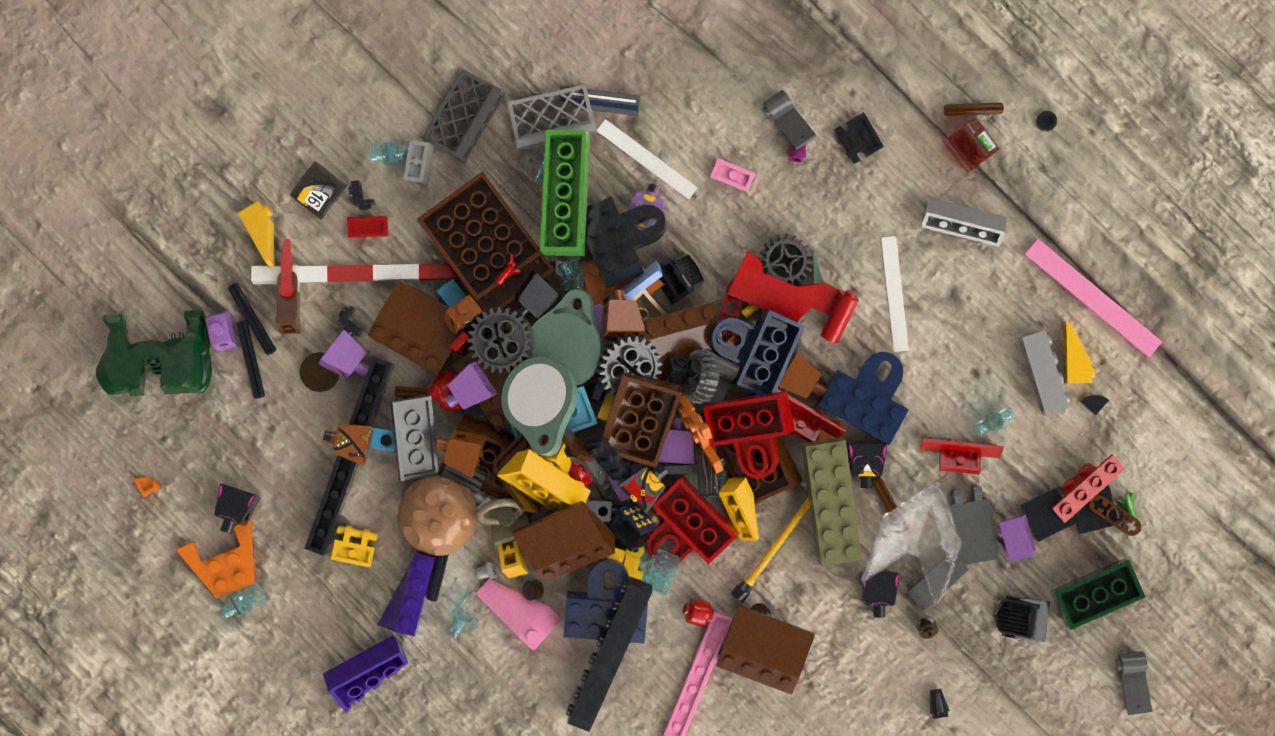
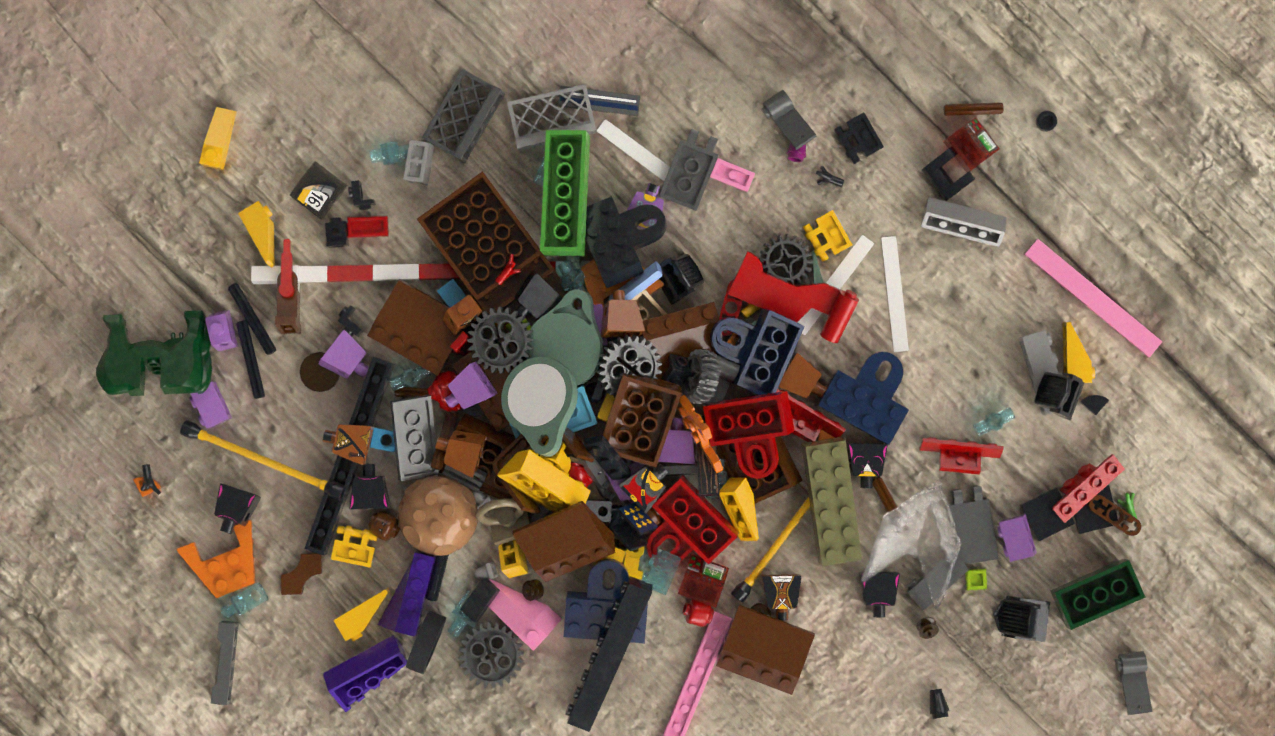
(148, 481): none -> black bar
(193, 431): none -> yellow hose
(210, 406): none -> medium lavender brick
(218, 139): none -> yellow slope
(228, 638): none -> dark grey piece
(293, 582): none -> reddish brown tile
(339, 240): none -> black brick
(358, 618): none -> yellow slope
(369, 490): none -> black torso
(384, 526): none -> reddish brown head
(399, 381): none -> clear light blue axle
(426, 642): none -> black tyre
(446, 432): none -> reddish brown axle
(473, 660): none -> dark grey gear
(480, 599): none -> black plate
(689, 172): none -> dark grey tile
(703, 581): none -> clear red slope
(781, 593): none -> black torso
(829, 178): none -> black bar
(833, 233): none -> yellow plate
(840, 276): none -> white sticker
(941, 180): none -> black connector
(976, 579): none -> lime tile
(1059, 393): none -> black piece

